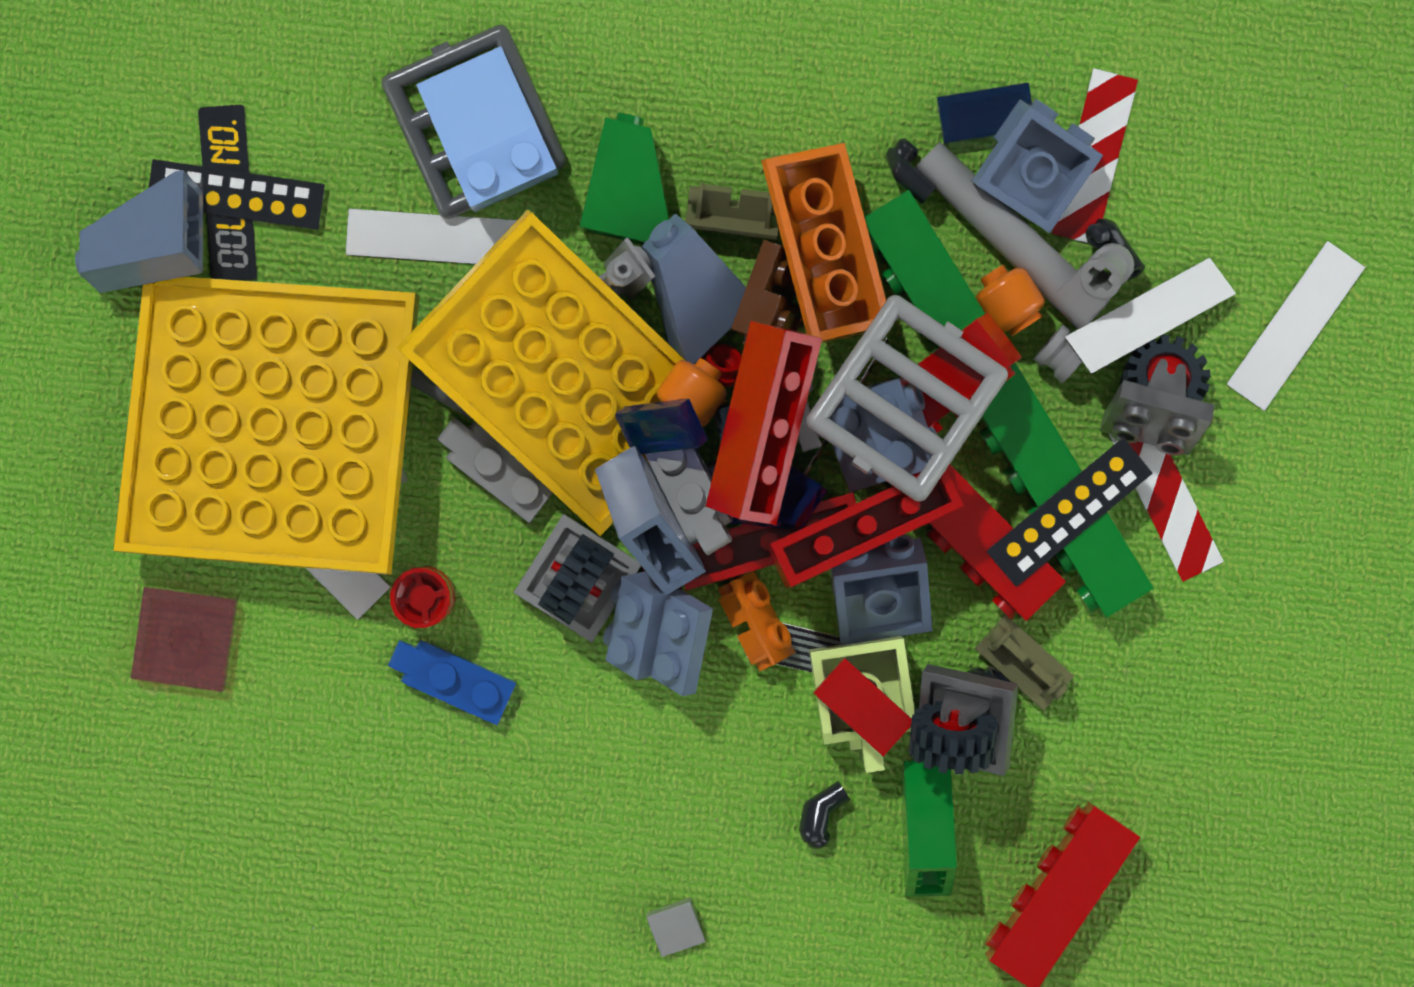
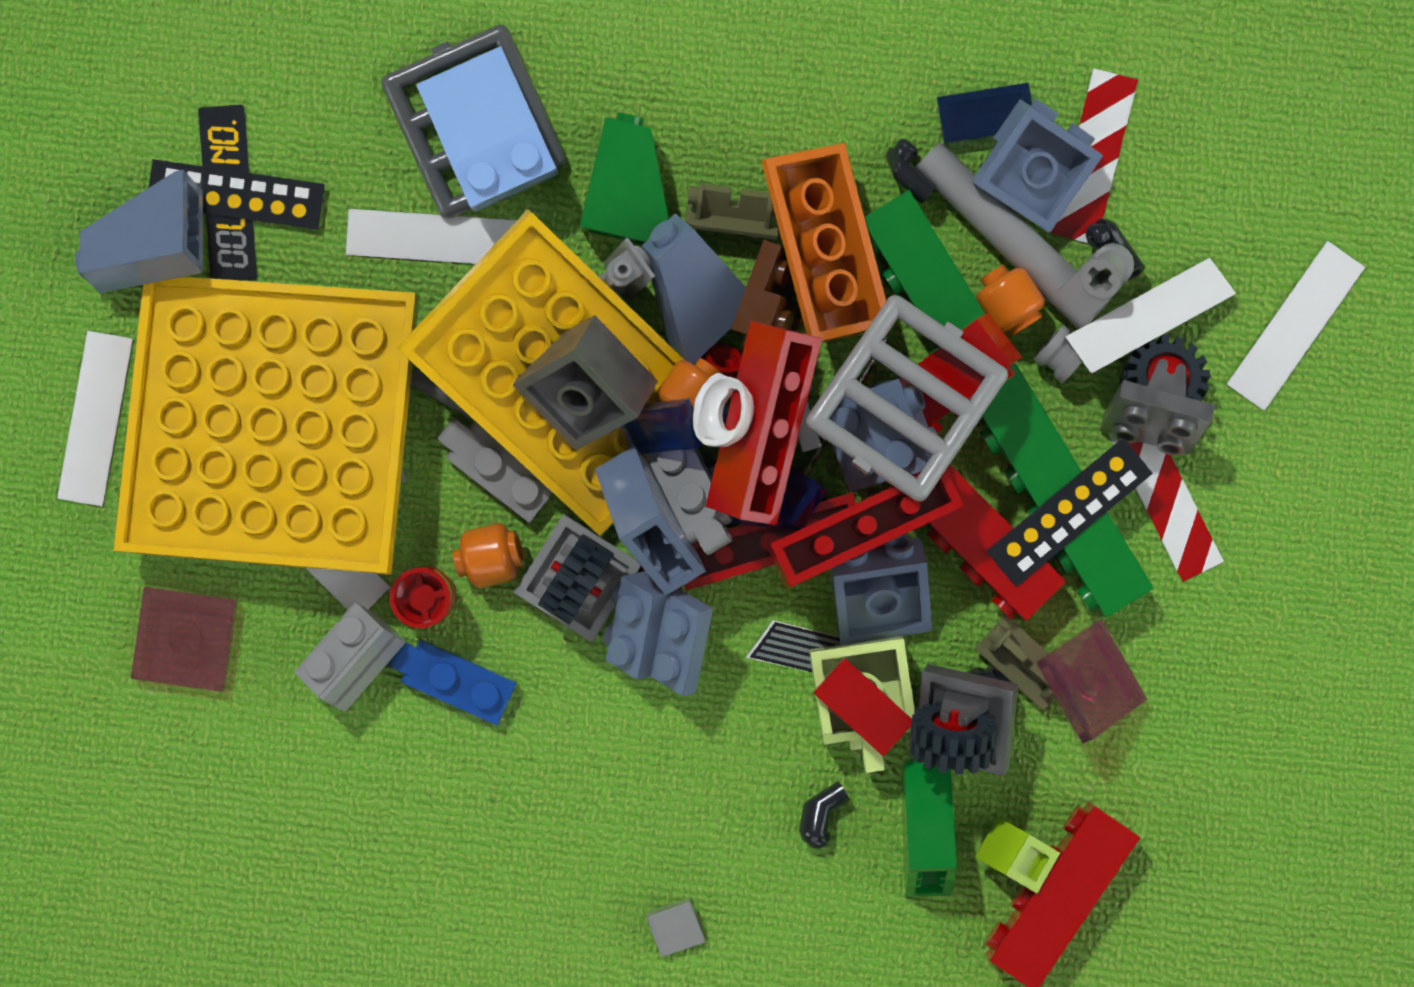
(95, 418): none -> white sticker
(349, 657): none -> light grey brick
(489, 555): none -> orange head
(586, 383): none -> flat silver slope
(709, 409): none -> white piece
(749, 601): orange hinge -> none
(1017, 855): none -> lime brick
(1091, 681): none -> clear pink tile

